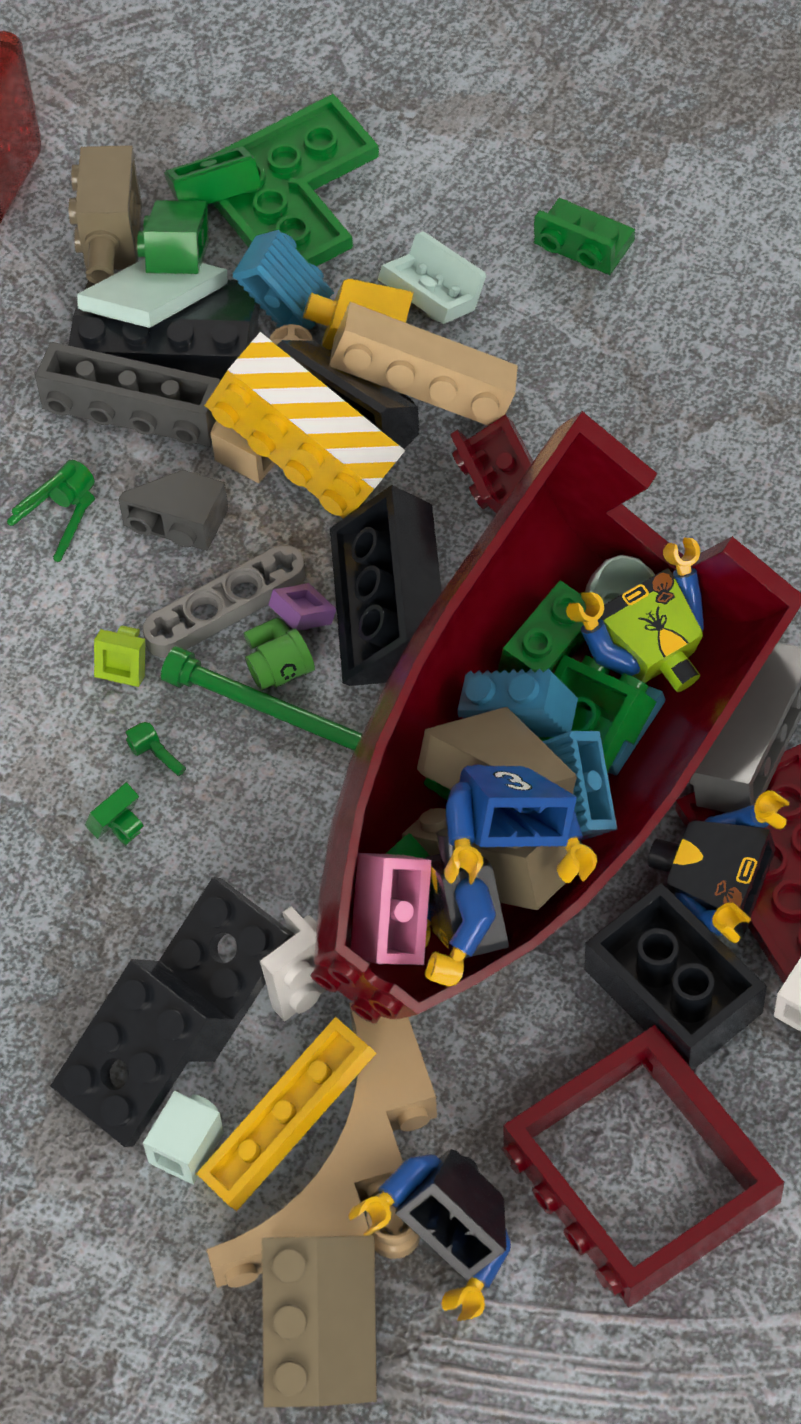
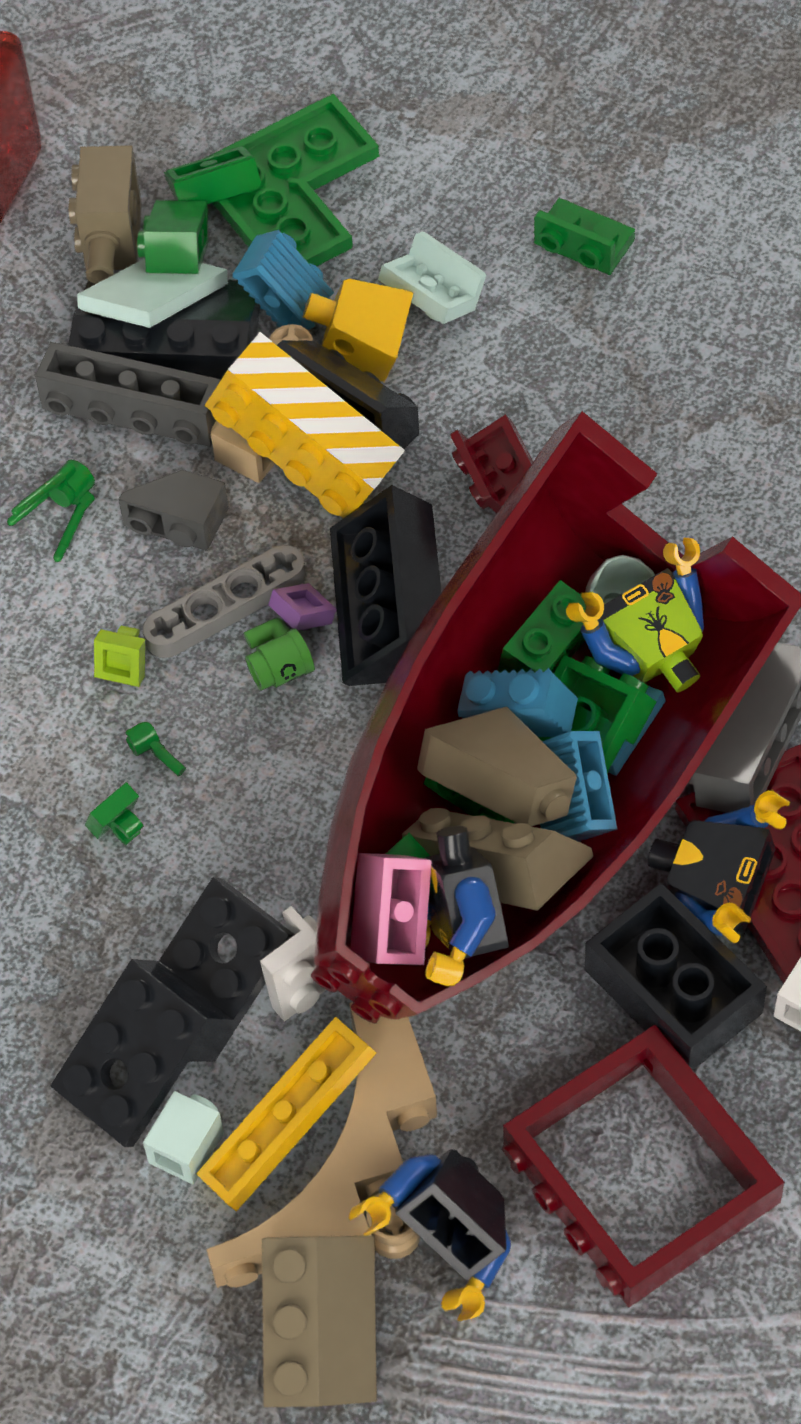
(183, 669): green piece -> none
(423, 365): tan brick -> none
(512, 810): blue torso -> none

